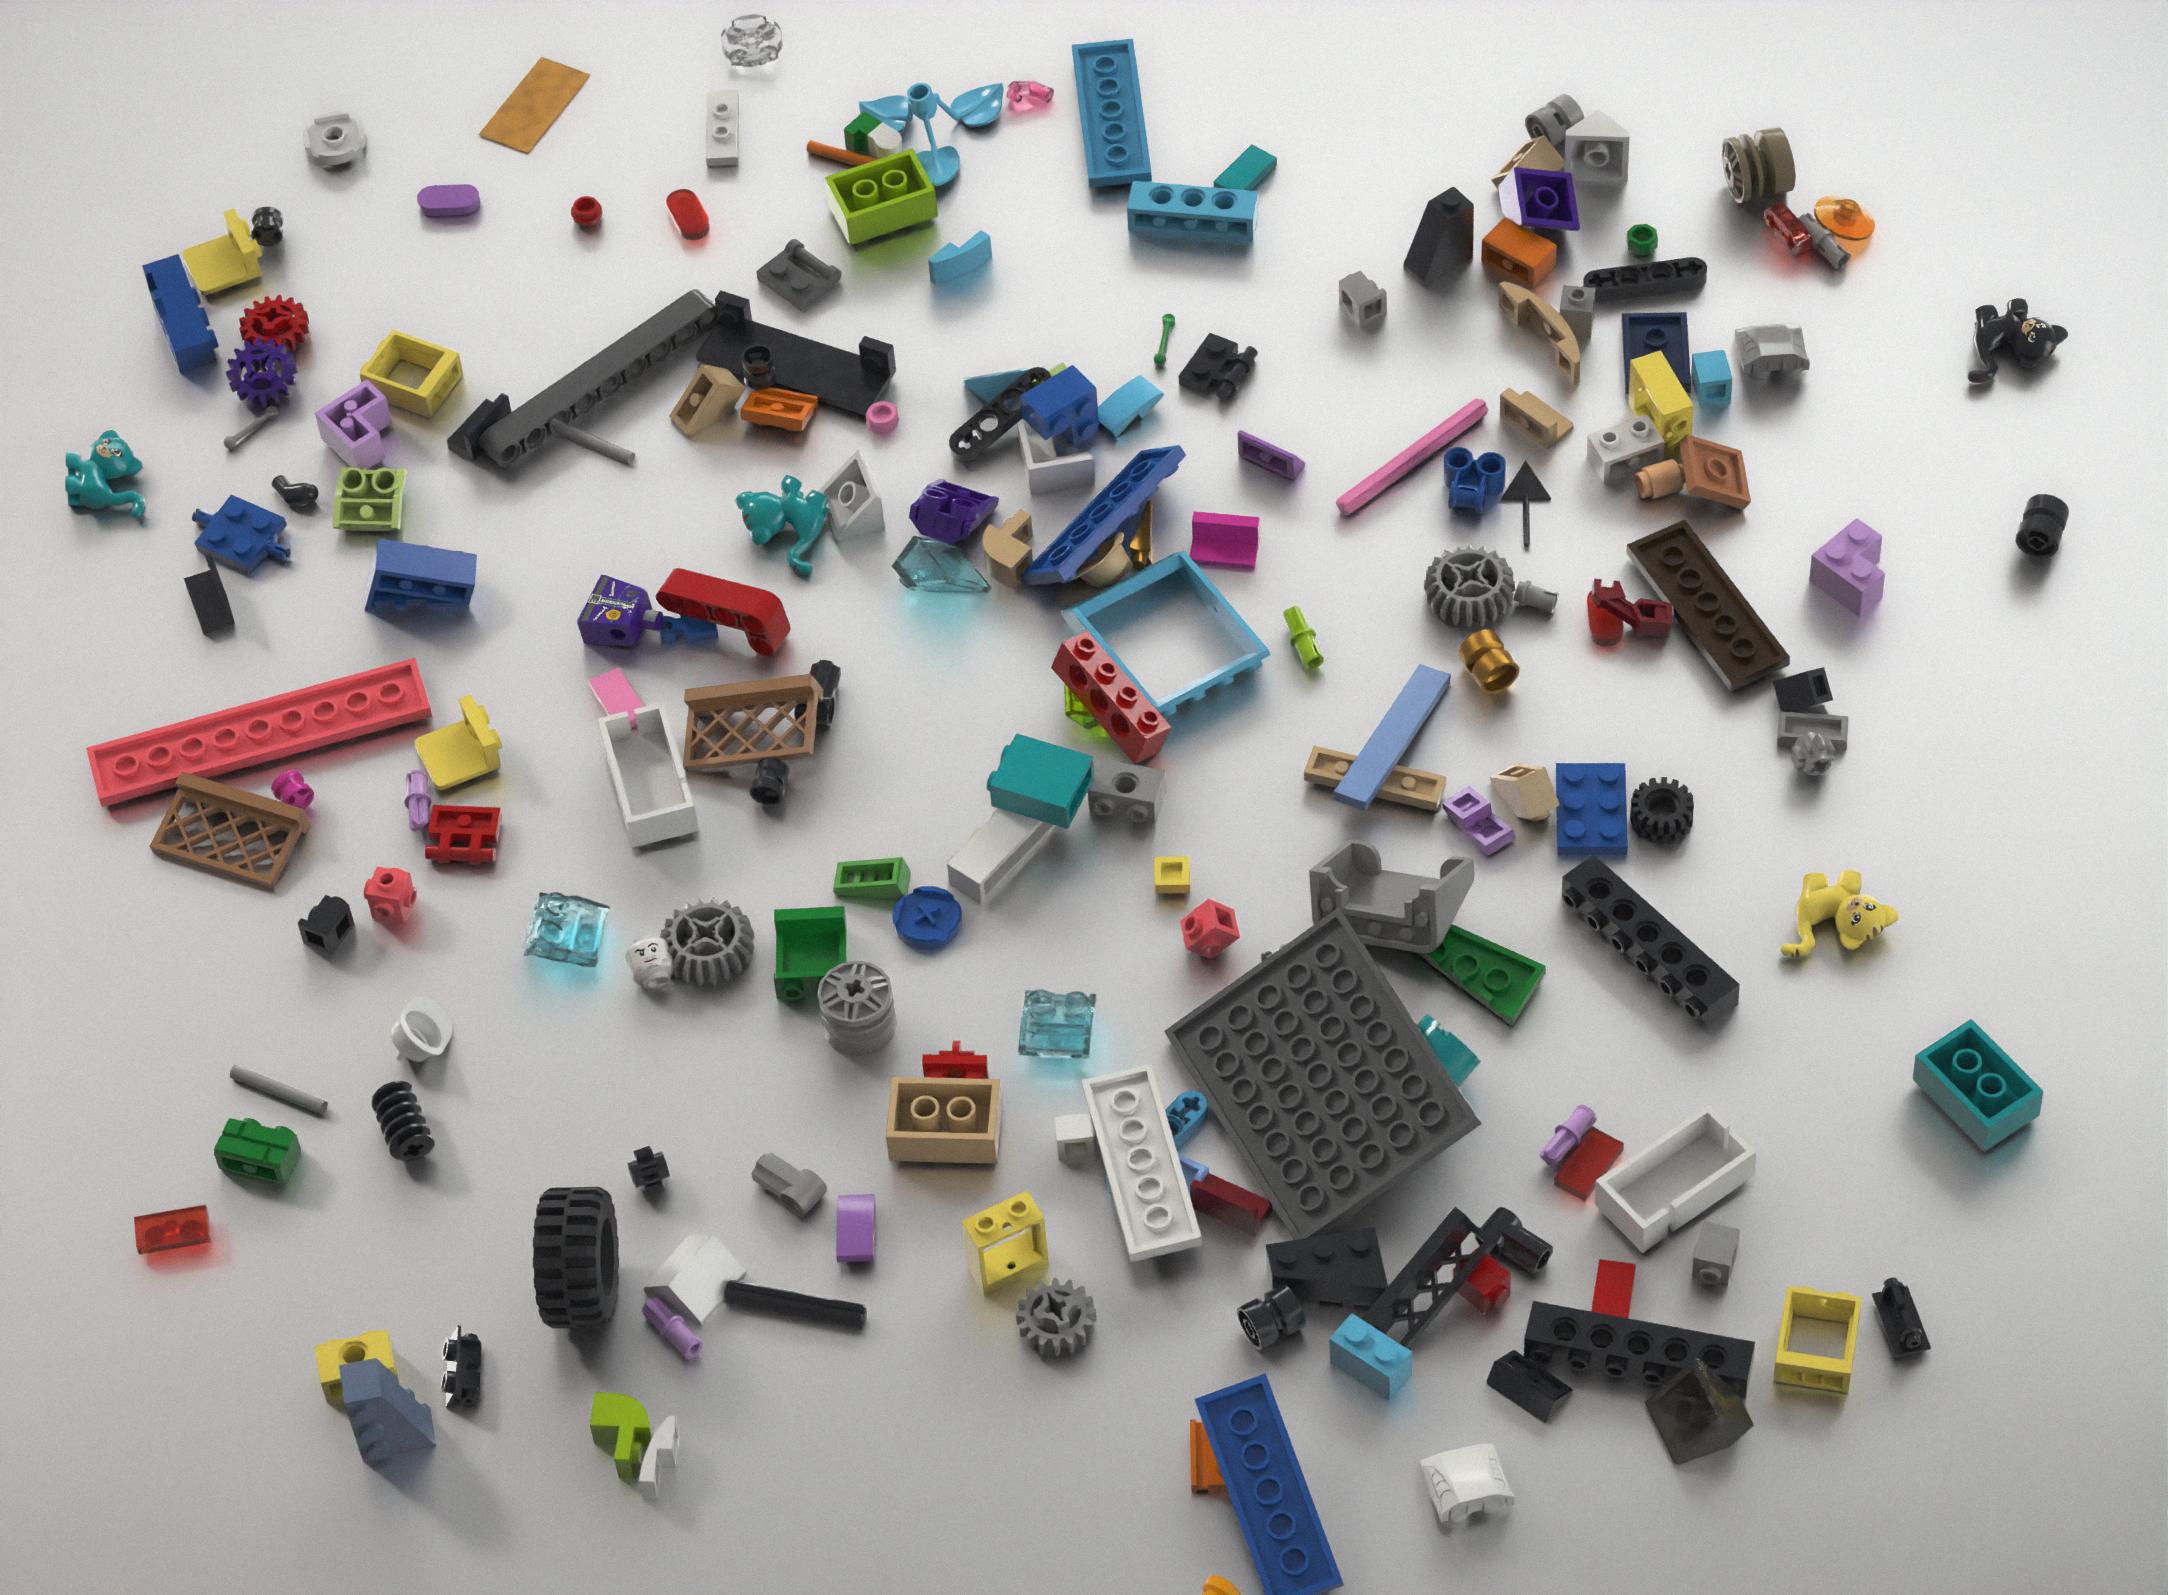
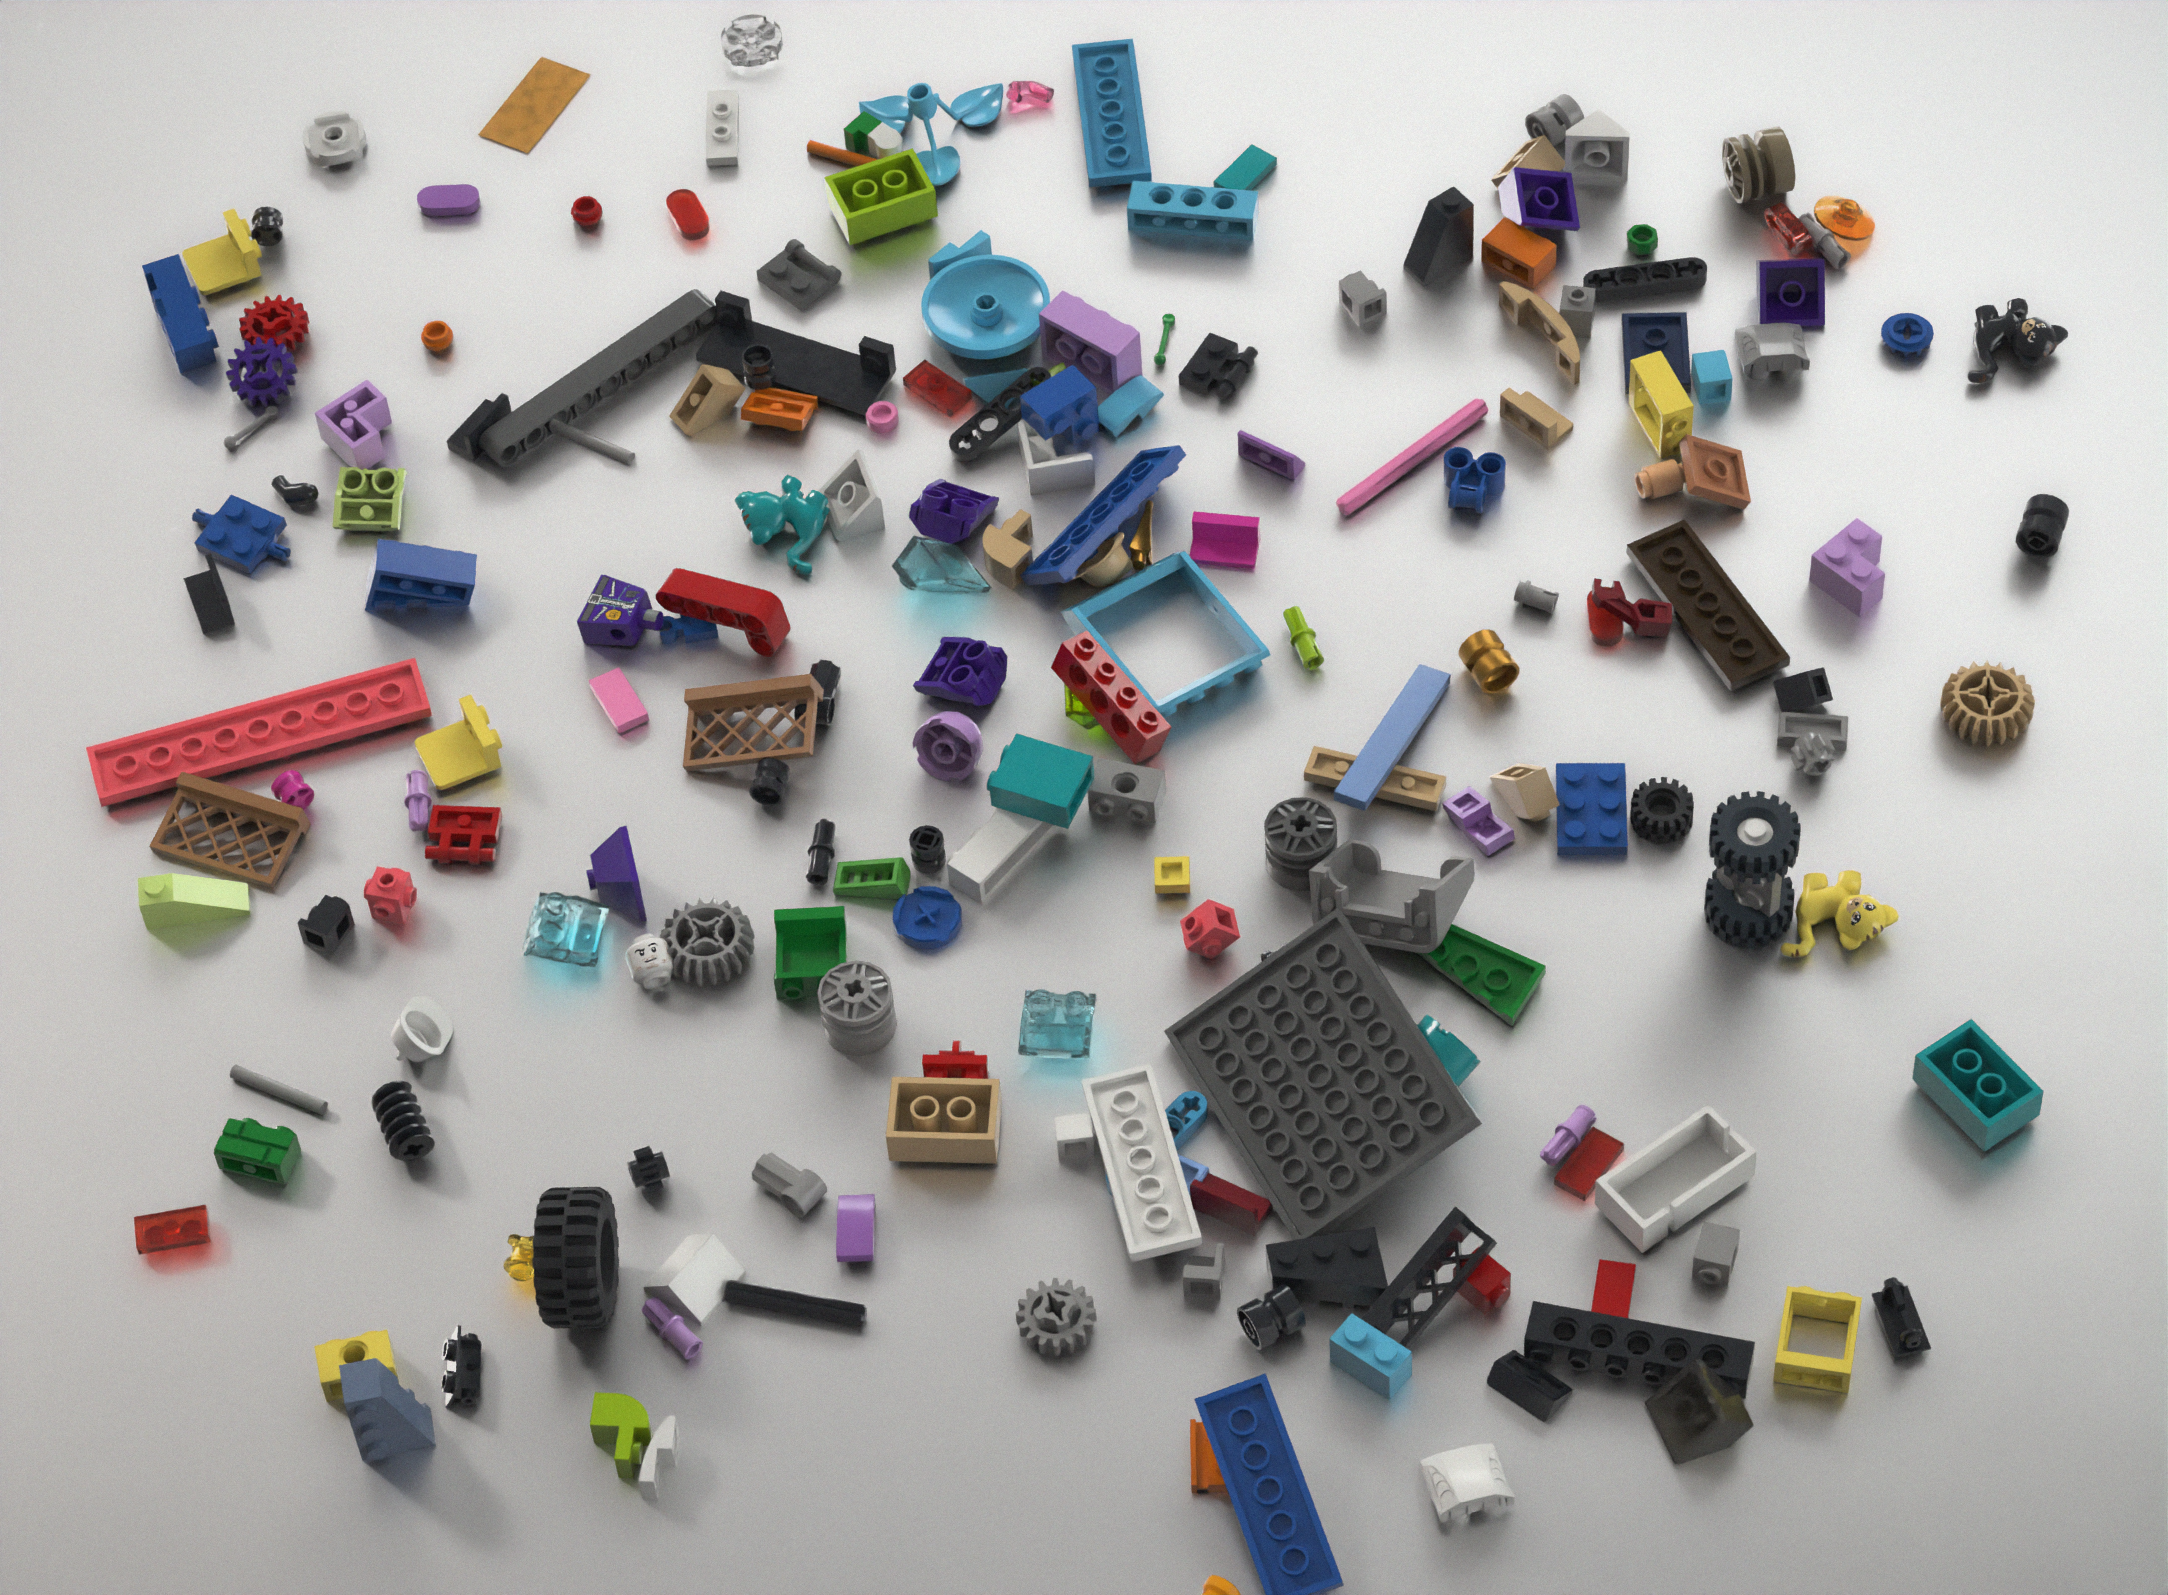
(108, 459): teal animal -> none
(188, 899): none -> yellowish green slope
(433, 391): light yellow window -> none
(436, 335): none -> orange plate
(520, 1261): none -> clear yellow brick
(616, 876): none -> dark purple slope
(648, 775): white piece -> none
(821, 852): none -> black axle
(927, 849): none -> black wheel
(937, 388): none -> clear red plate
(948, 745): none -> lavender cylinder
(964, 671): none -> dark purple slope
(984, 306): none -> medium azure dish
(1025, 1251): light yellow window -> none
(1091, 341): none -> lavender brick
(1204, 1275): none -> light grey panel
(1296, 839): none -> dark grey wheel
(1467, 576): light grey gear -> none
(1516, 1241): black piece -> none
(1526, 488): black piece -> none
(1607, 899): black brick -> none
(1625, 448): white brick -> none
(1752, 851): none -> black plate
(1791, 291): none -> dark purple slope
(1919, 329): none -> blue gear
(1968, 711): none -> tan gear

